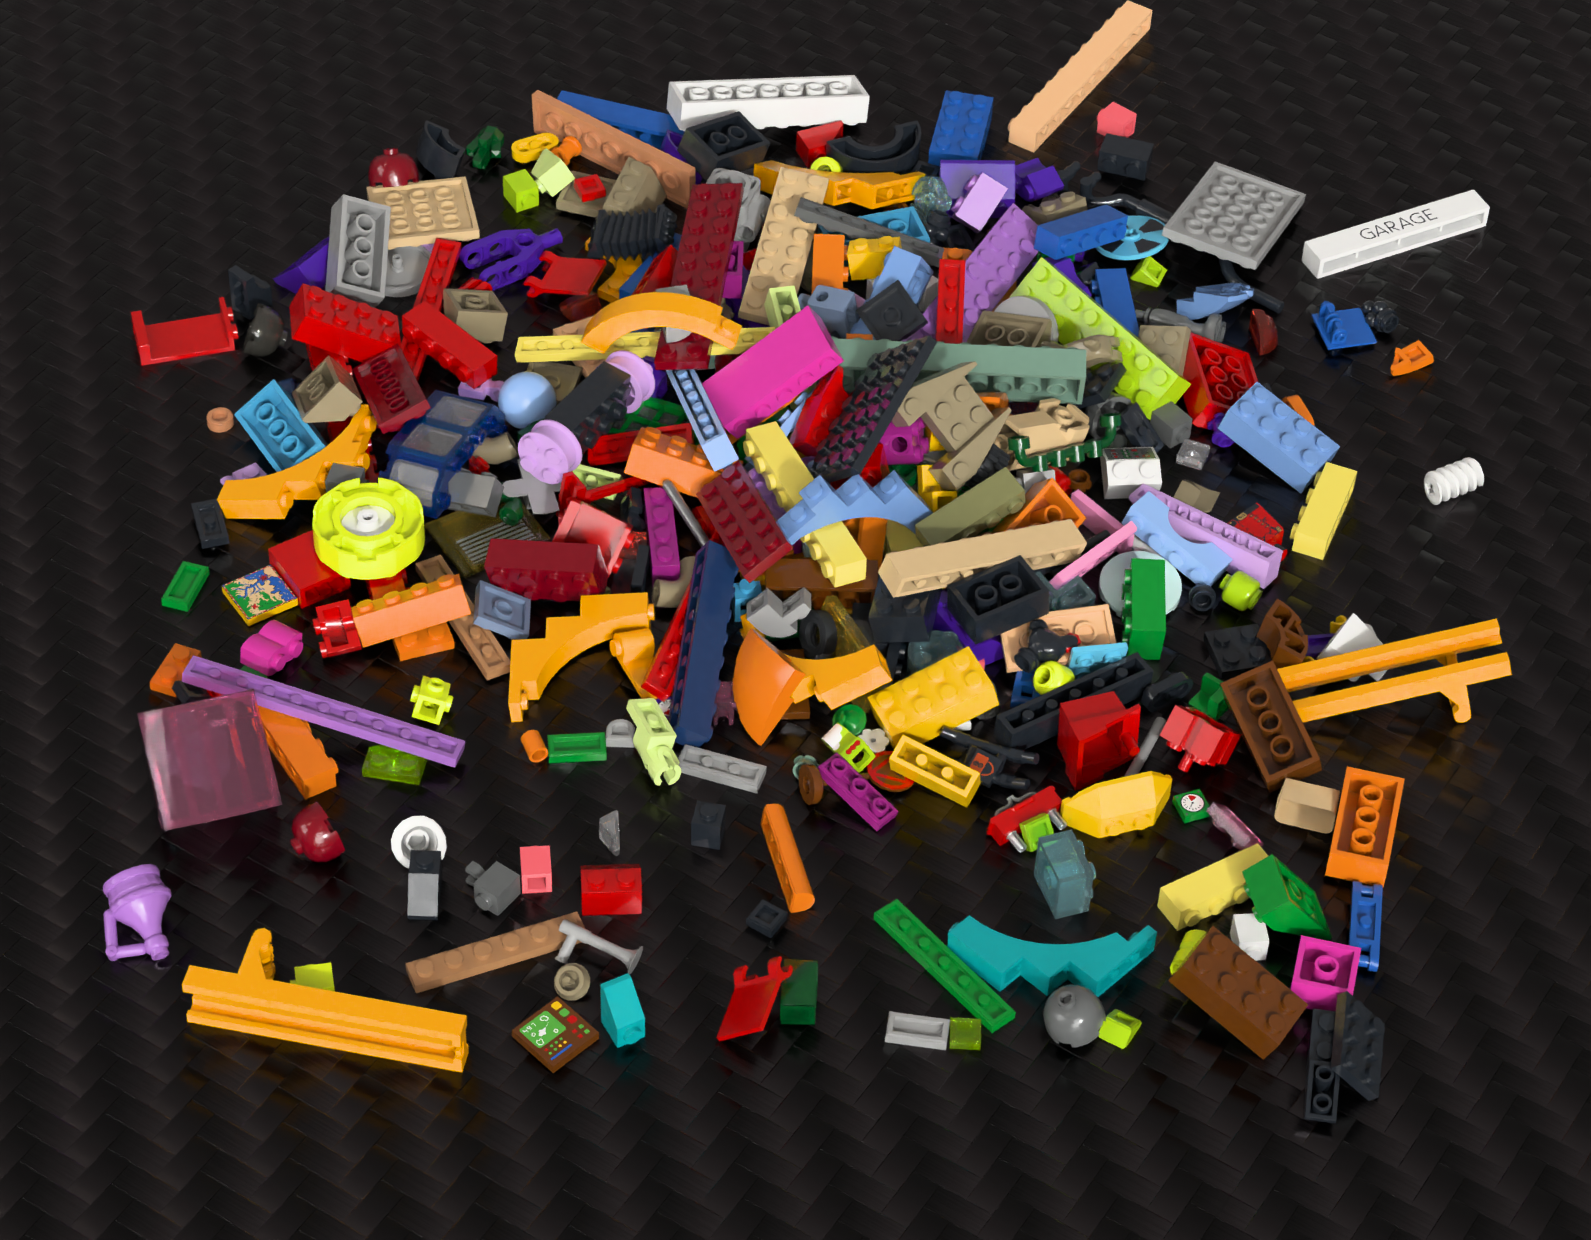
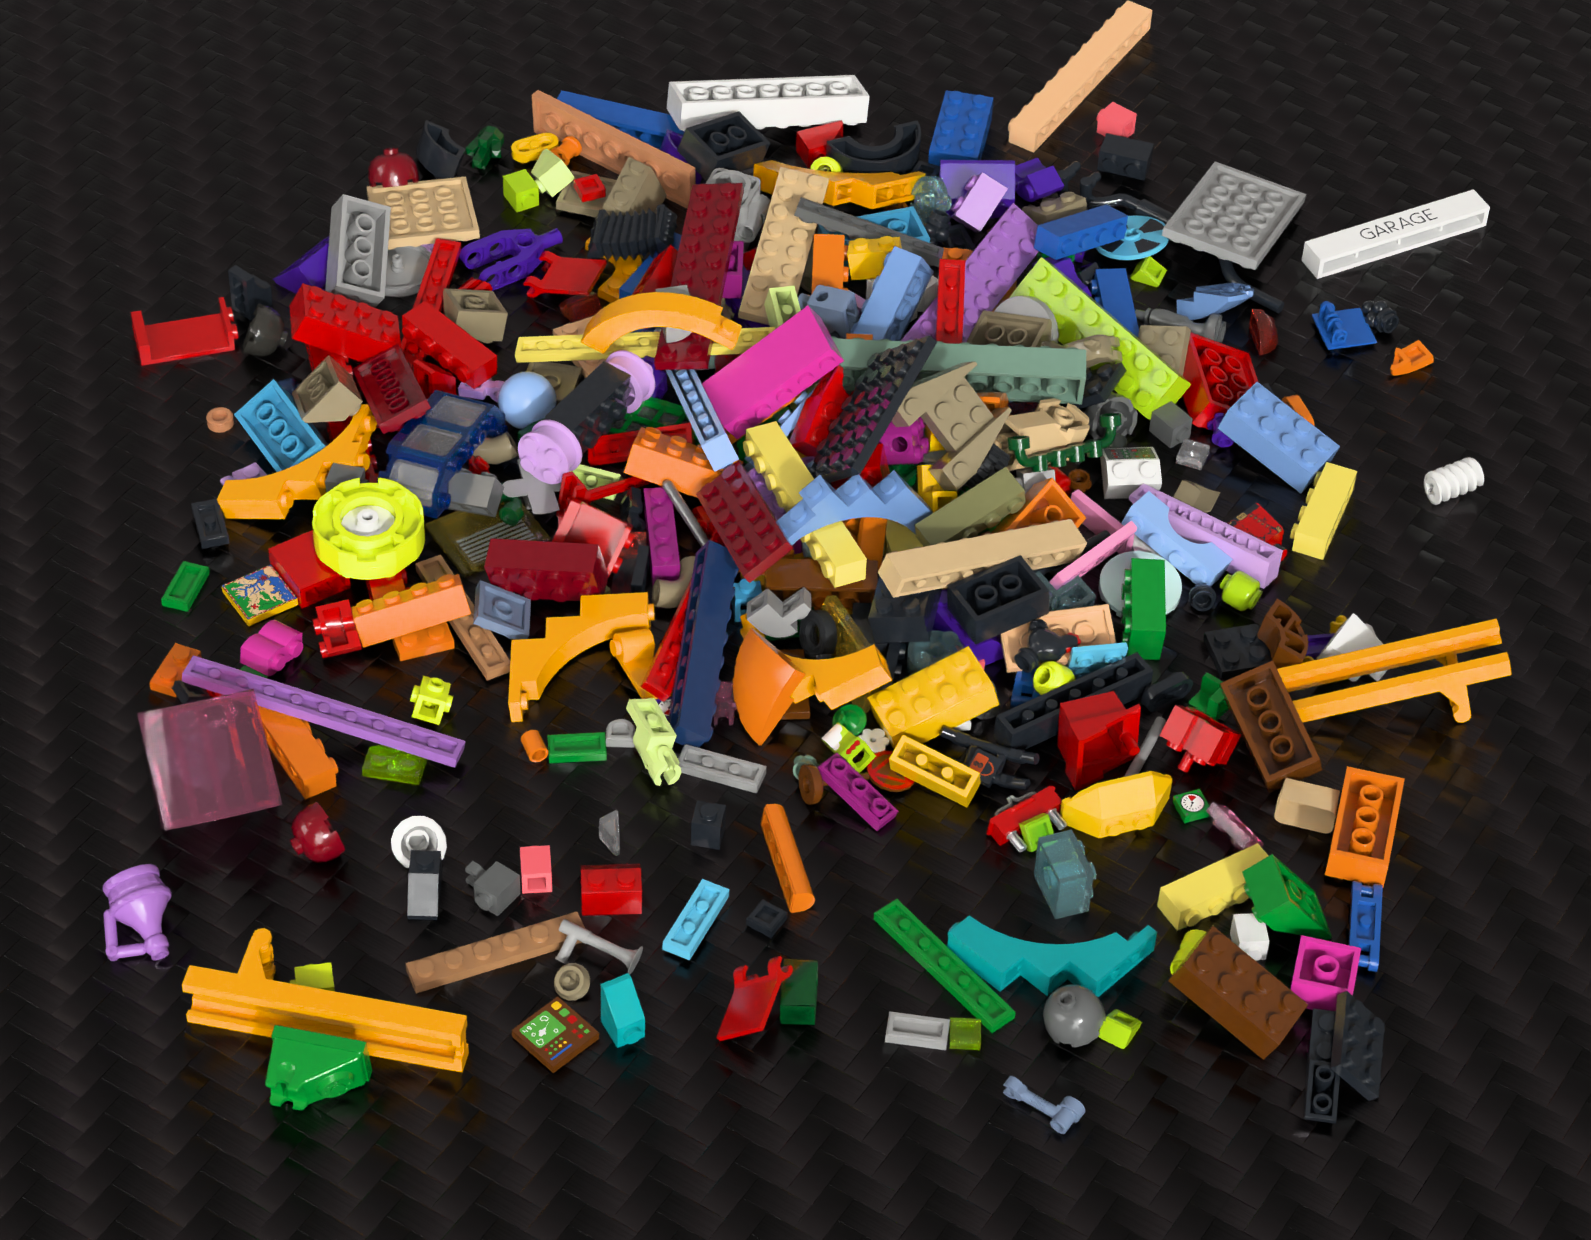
(314, 1066): none -> green piece
(433, 378): none -> red slope
(695, 919): none -> medium azure plate
(892, 314): black plate -> none
(1063, 1115): none -> sand blue brick
(1138, 428): black plate -> none

